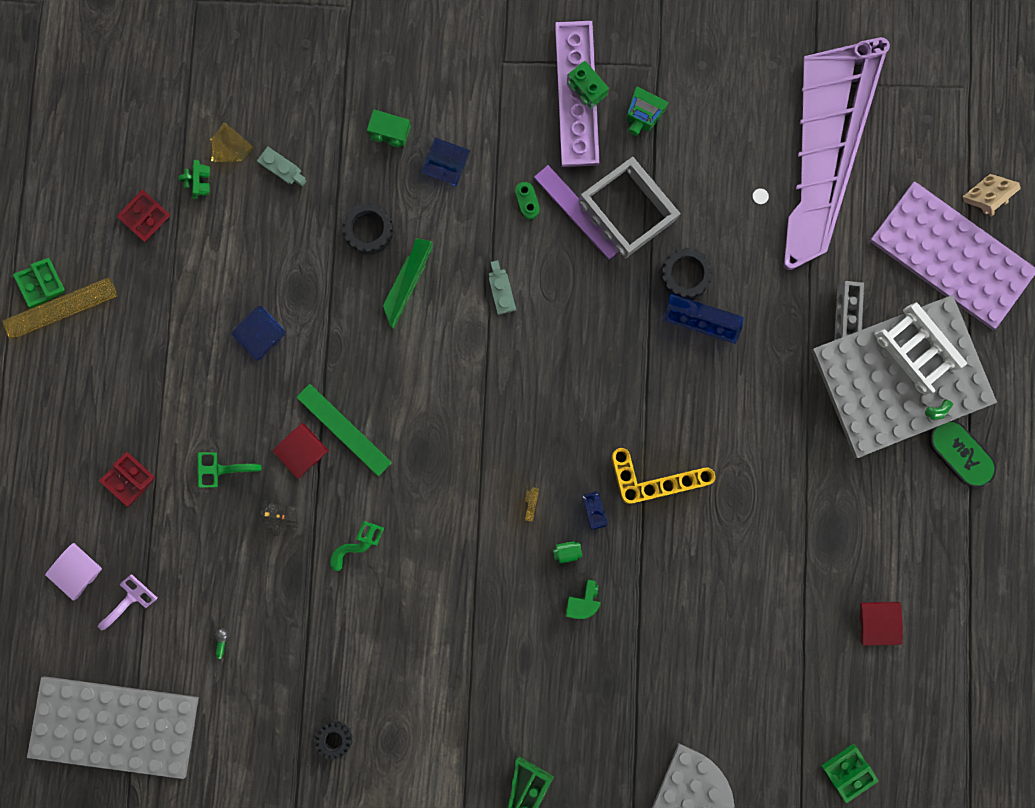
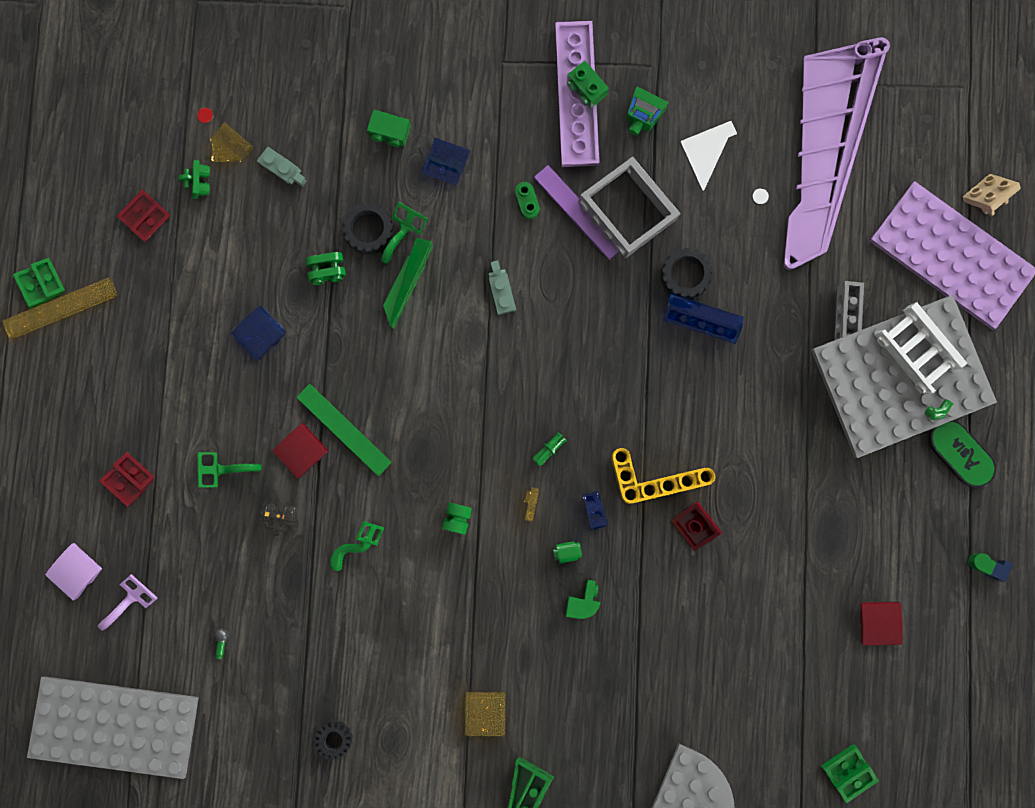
(205, 115): none -> red sticker
(334, 273): none -> green brick
(405, 227): none -> green piece
(457, 518): none -> green wheel
(485, 714): none -> clear yellow slope
(549, 449): none -> green axle
(696, 526): none -> dark red slope
(705, 149): none -> white sticker
(983, 564): none -> leg

